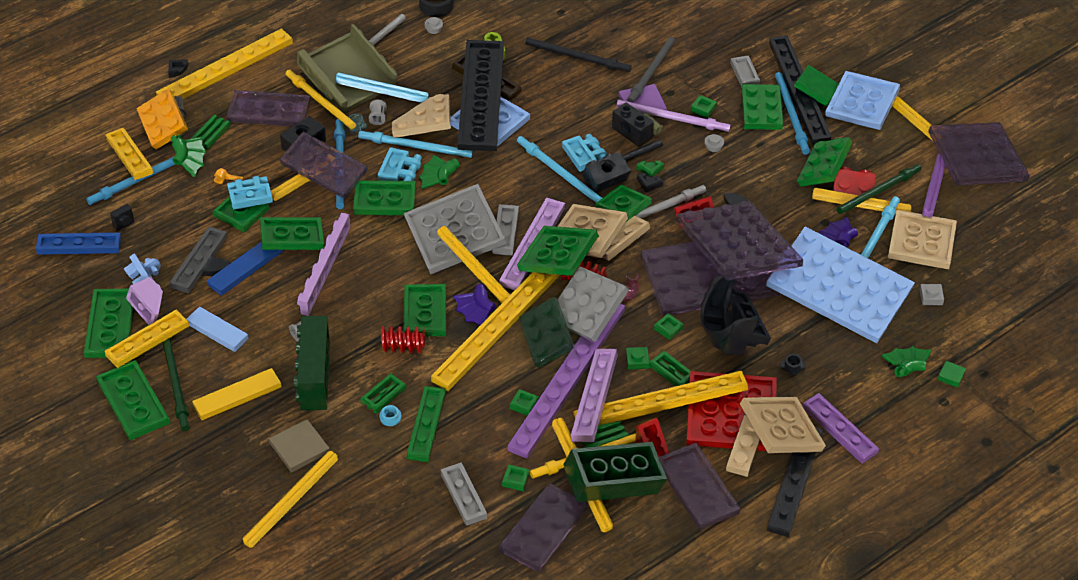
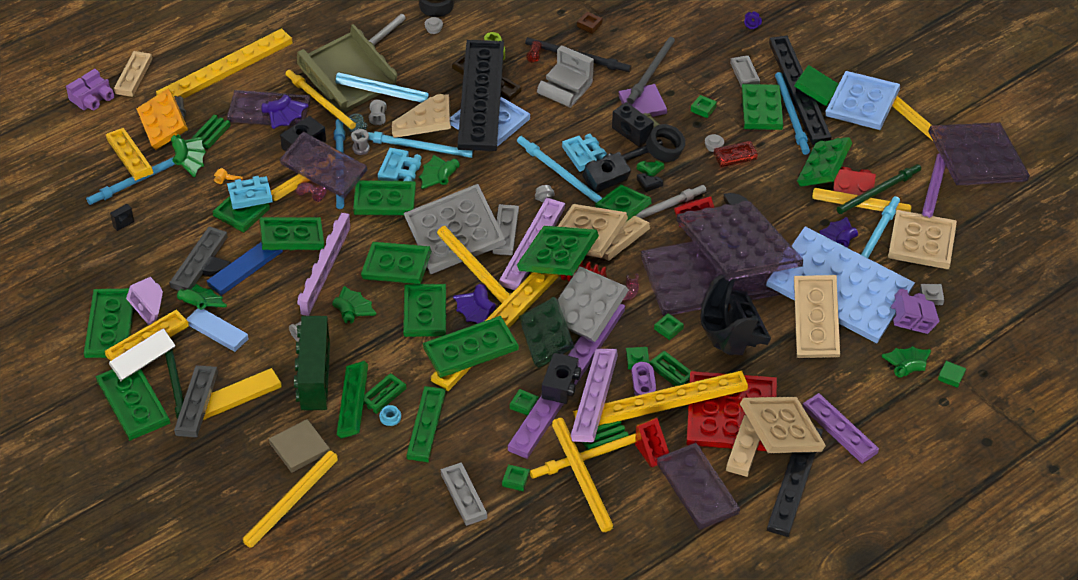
(78, 243): blue plate -> none
(89, 90): none -> medium lavender hips
(133, 74): none -> tan plate
(135, 268): light blue hips -> none
(142, 354): none -> white tile
(177, 67): black tile -> none
(196, 401): none -> dark grey plate
(200, 297): none -> green arm
(283, 111): none -> dark purple arm
(318, 192): none -> clear pink arm
(352, 304): none -> green arm
(352, 399): none -> green tile
(360, 142): none -> light grey bush
(396, 262): none -> green plate
(403, 340): red piece -> none
(470, 346): none -> green tile
(533, 54): none -> clear red arm
(543, 527): clear purple plate -> none
(544, 192): none -> light grey plate
(560, 378): none -> black brick
(568, 77): none -> light grey piece
(589, 22): none -> reddish brown plate
(614, 471): dark green brick -> none
(644, 383): none -> medium lavender plate
(660, 152): none -> black tyre
(709, 123): lavender bar -> none
(735, 153): none -> clear red plate
(749, 22): none -> dark purple plate
(793, 364): black plate -> none
(816, 316): none -> tan plate
(914, 312): none -> medium lavender hips

